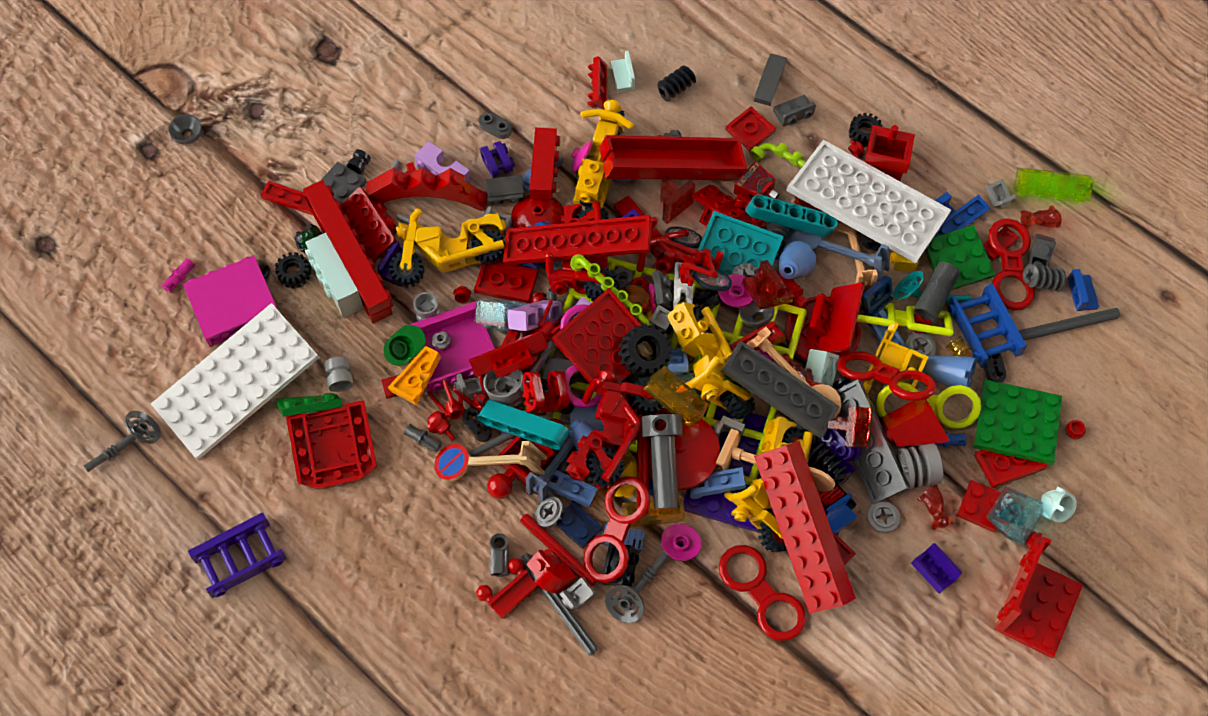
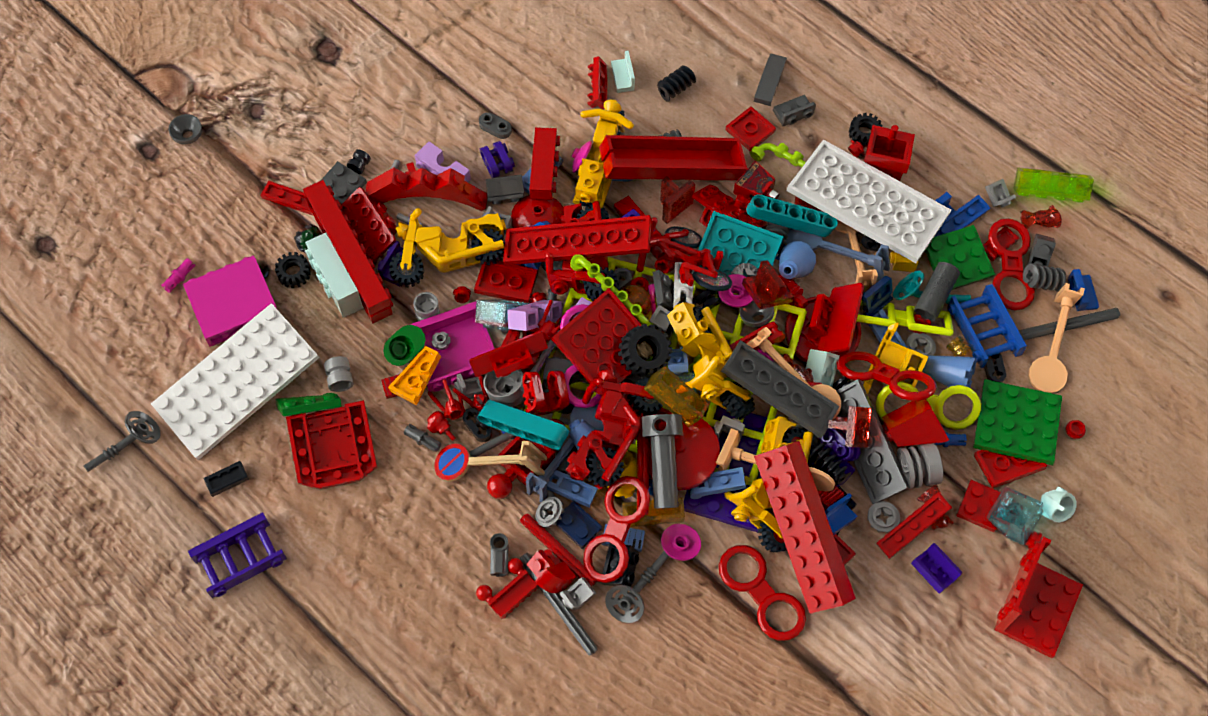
(226, 478): none -> black plate
(914, 525): none -> red tile
(1048, 372): none -> light nougat piece

